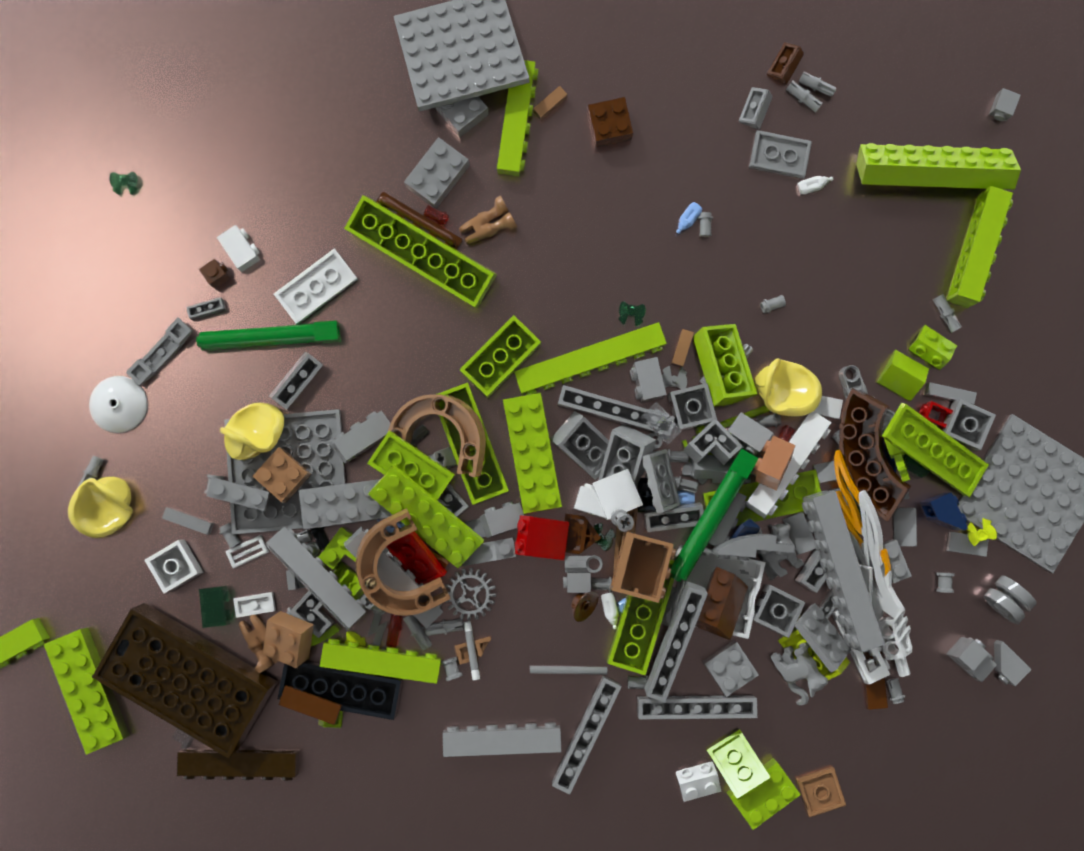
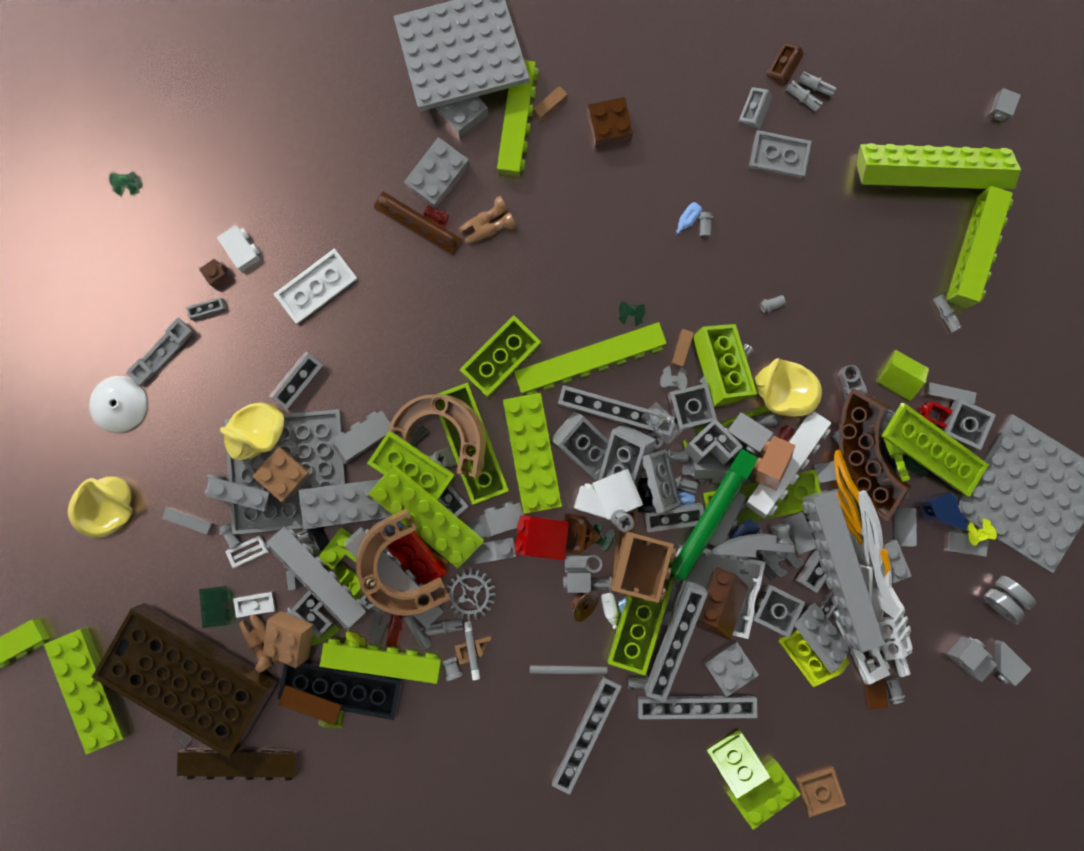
(92, 469): light grey axle -> none
(174, 566): white brick -> none
(270, 336): green brick -> none
(420, 251): lime brick -> none
(501, 740): light grey brick -> none
(648, 380): light grey brick -> none
(698, 781): white bracket -> none
(798, 669): light grey animal -> none
(813, 184): white piece -> none
(829, 407): white tile -> none
(933, 347): lime bracket -> none
(945, 582): light grey bush -> none

